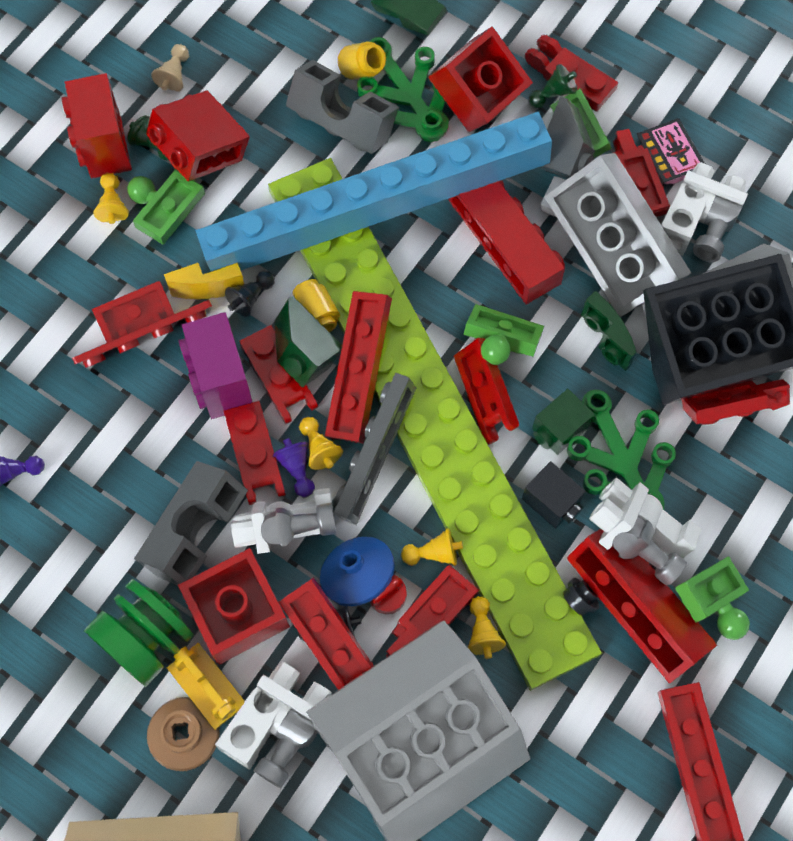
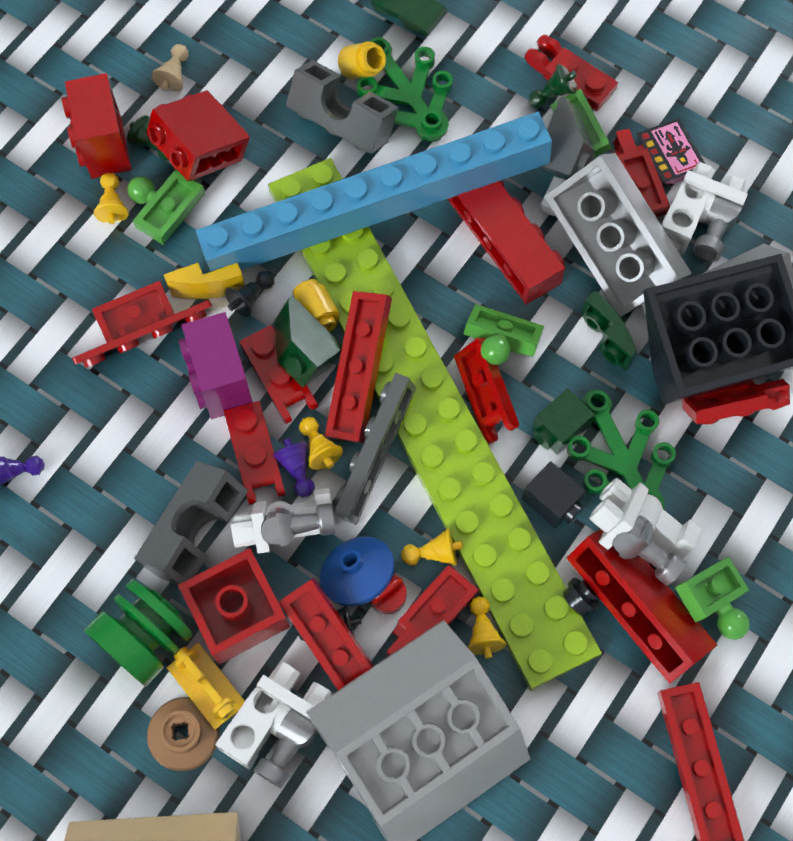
(480, 79): red brick -> none

